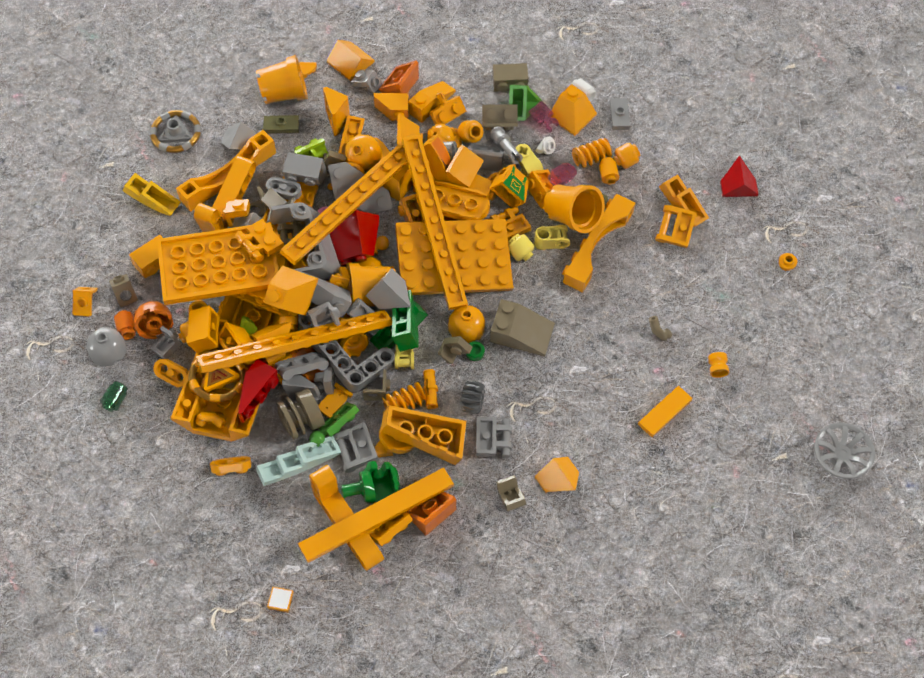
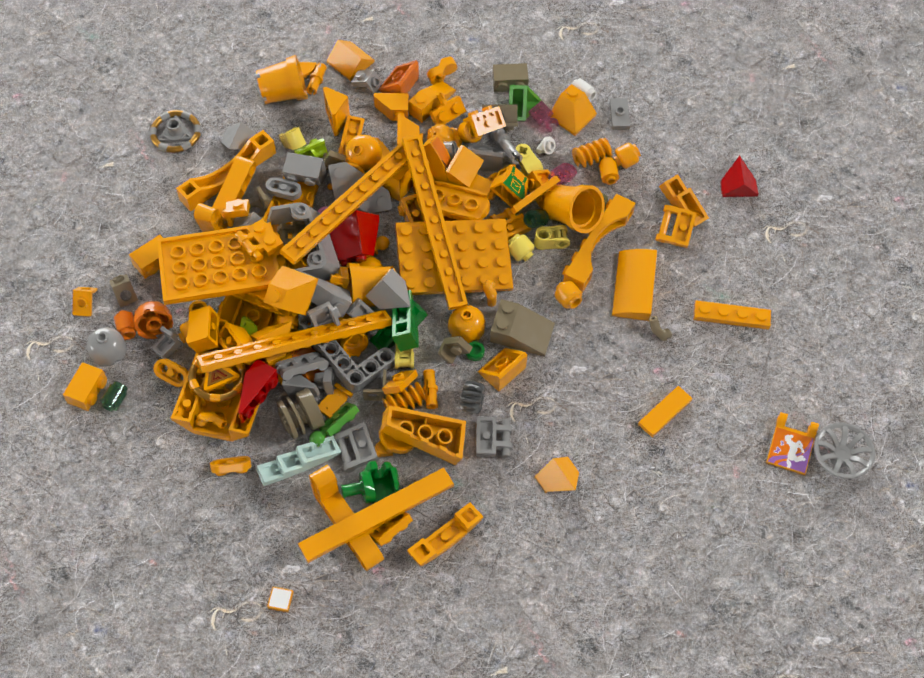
(85, 386): none -> light orange brick
(151, 195): yellow slope -> none
(272, 198): dark tan bracket -> none
(281, 124): olive plate -> none
(292, 139): none -> light yellow piece
(316, 78): none -> light orange pin
(400, 382): none -> light orange plate
(433, 512): orange slope -> none
(446, 66): none -> light orange piece
(446, 536): none -> light orange slope
(485, 121): none -> bracket
(490, 293): none -> light orange arm
(504, 367): none -> light orange slope
(510, 493): dark tan bracket -> none
(534, 195): none -> light orange tile
(535, 218): none -> clear green brick
(568, 295): none -> light orange head
(634, 284): none -> light orange slope
(718, 364): light orange wheel -> none
(732, 314): none -> light orange plate
(785, 265): light orange plate -> none
(791, 447): none -> flag

